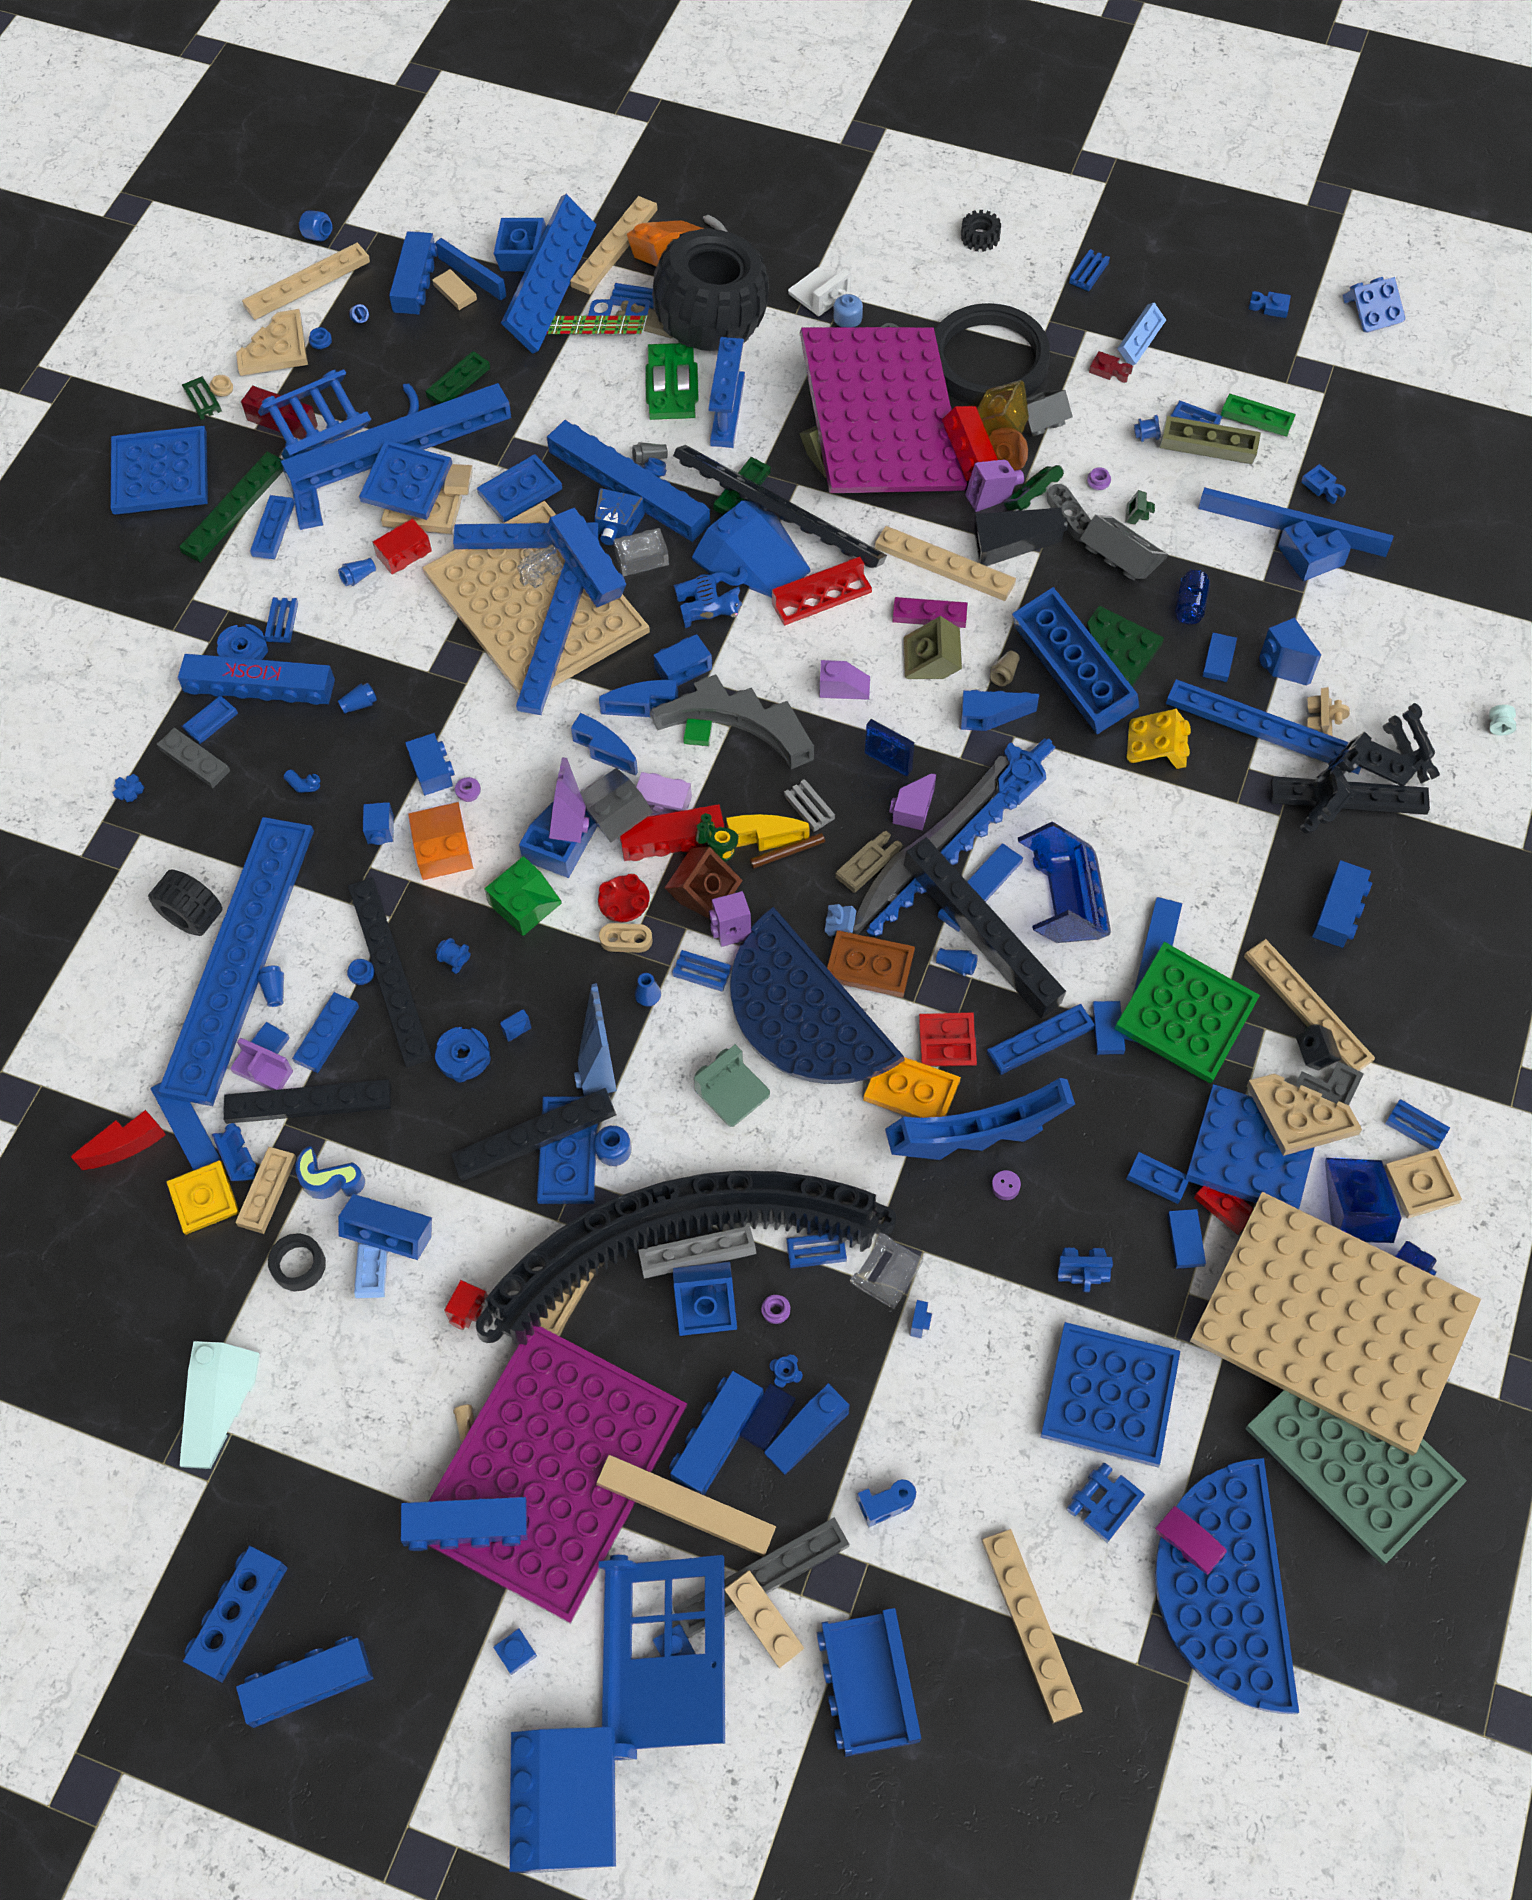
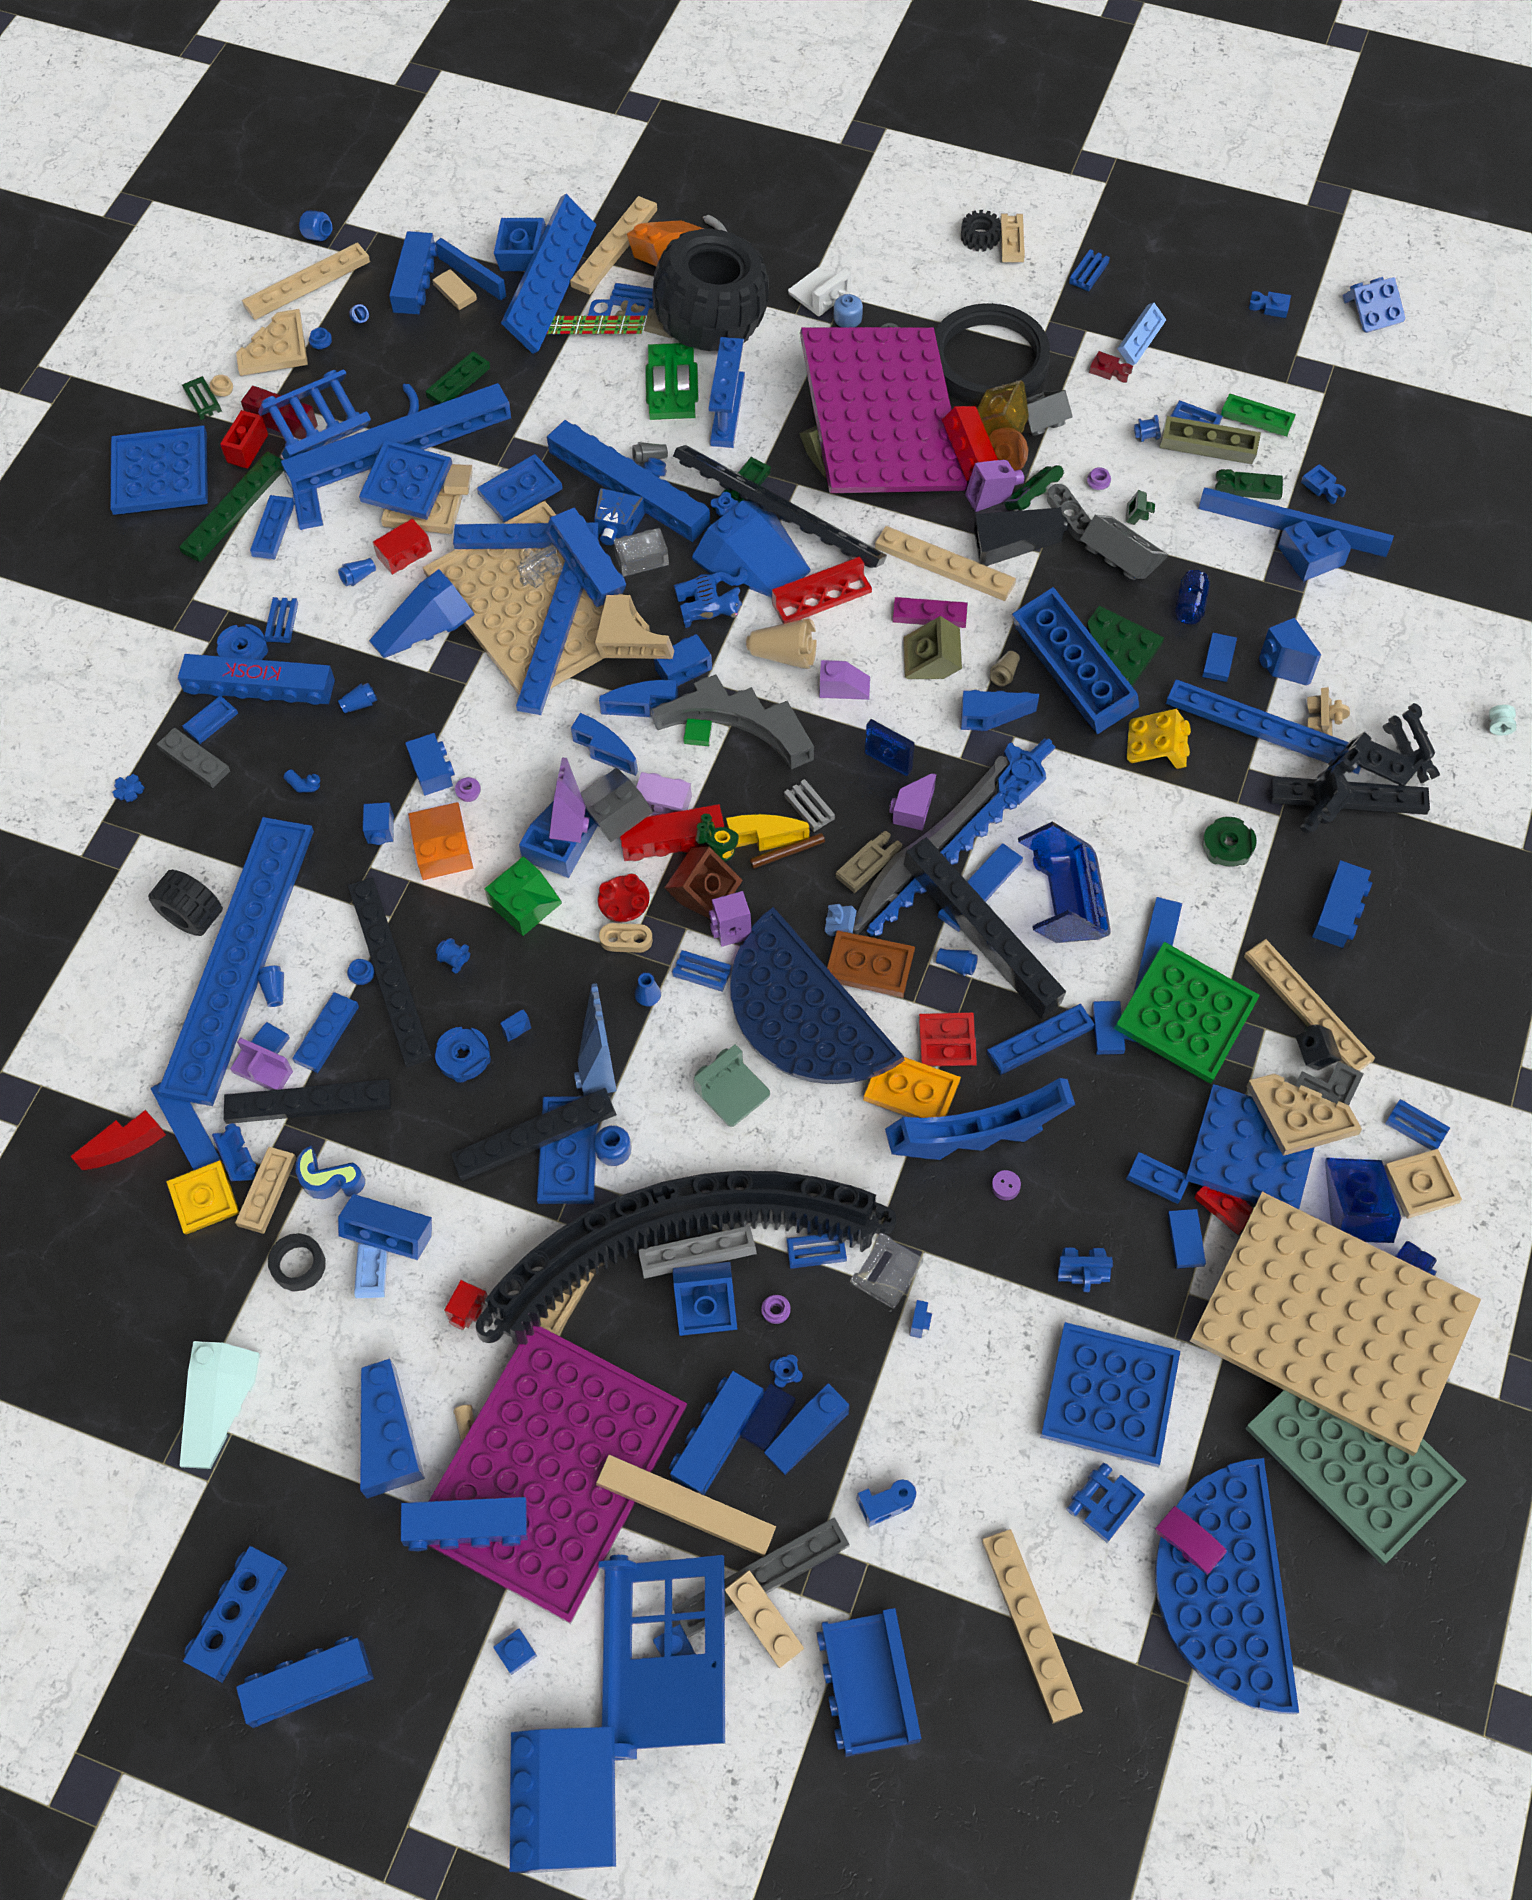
(244, 439): none -> red brick
(387, 1437): none -> blue wedge
(426, 612): none -> blue wedge
(623, 638): none -> tan arch
(720, 507): none -> blue plate
(785, 643): none -> tan cone
(1012, 238): none -> tan plate
(1224, 854): none -> dark green plate
(1250, 484): none -> dark green hinge

